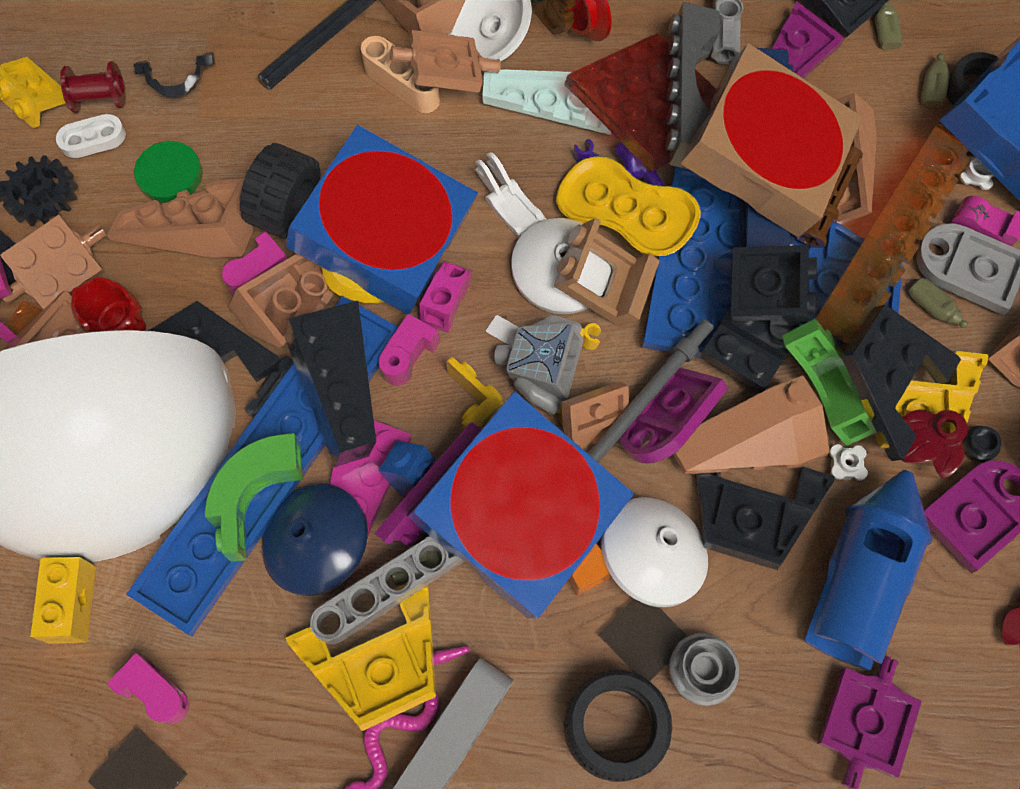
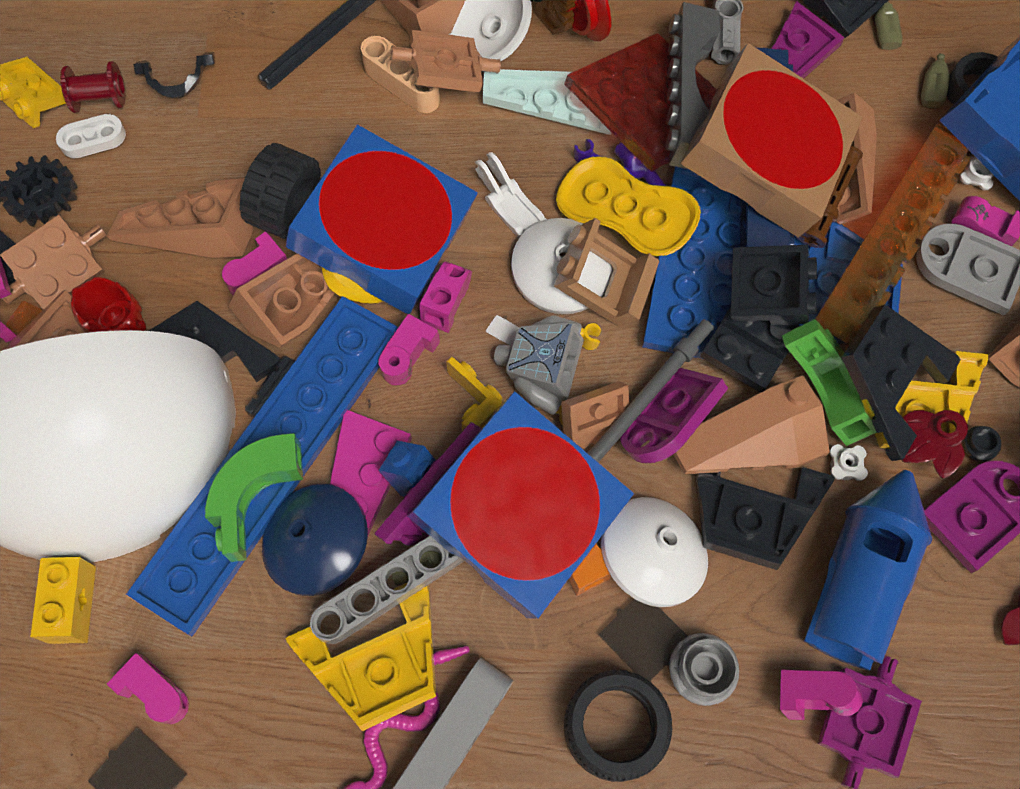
(167, 170): green tile -> none
(335, 377): black wedge -> none
(818, 692): none -> dark pink leg
(936, 302): olive piece -> none

